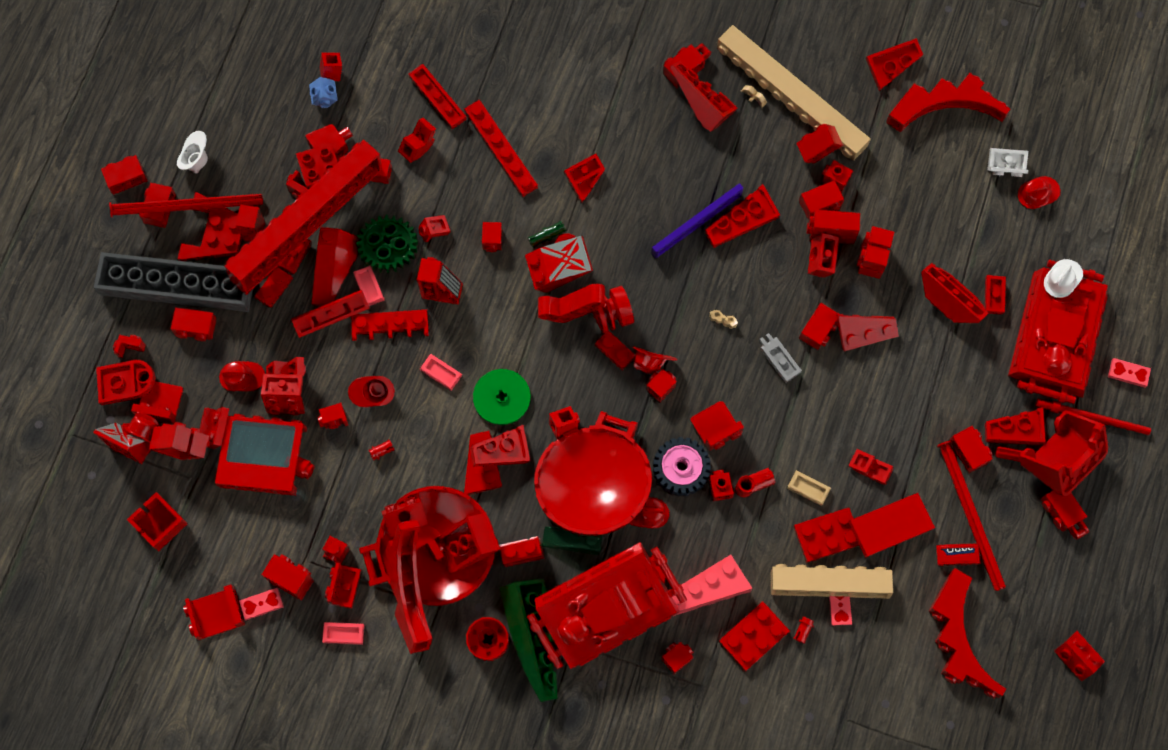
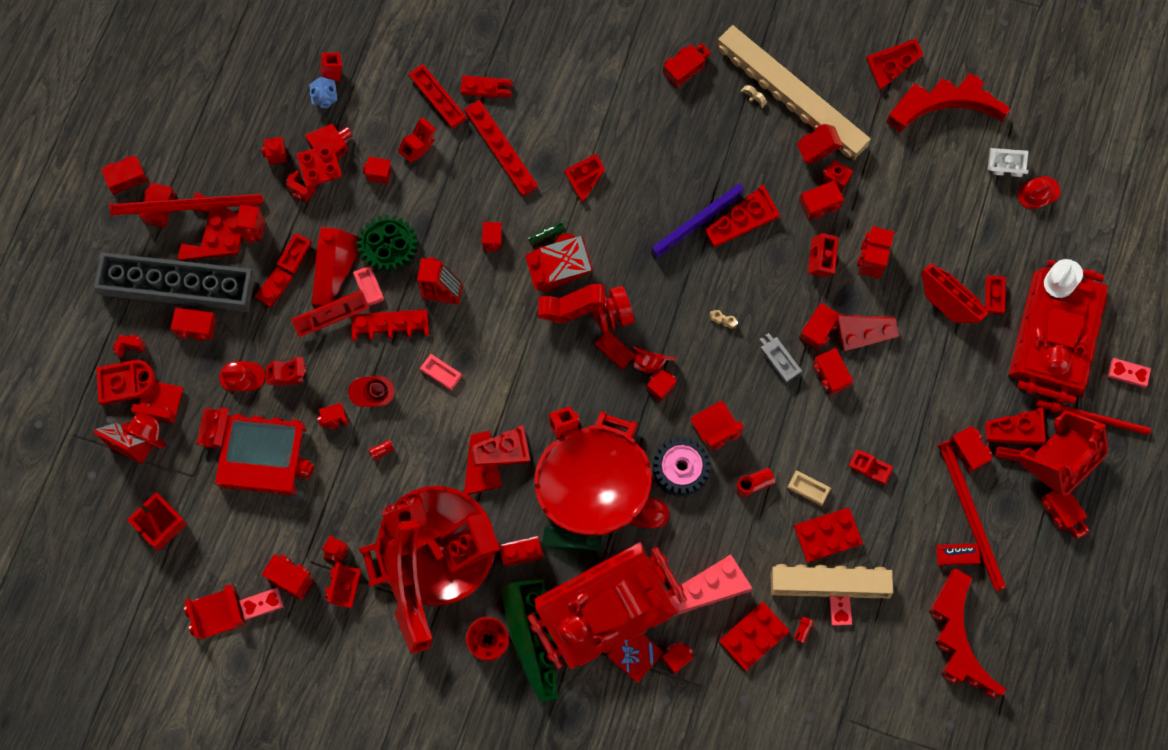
(179, 441): red piece -> none
(193, 154): white piece -> none
(275, 150): none -> red brick
(282, 394): red bracket -> none
(303, 217): red brick -> none
(343, 633): coral tile -> none
(433, 227): red bracket -> none
(485, 86): none -> red hinge
(491, 407): green piece -> none
(636, 656): none -> red tile
(707, 105): red wedge -> none
(721, 492): red brick -> none
(832, 372): none -> red brick
(835, 223): red brick -> none
(891, 525): red tile -> none
(1079, 656): red bracket -> none

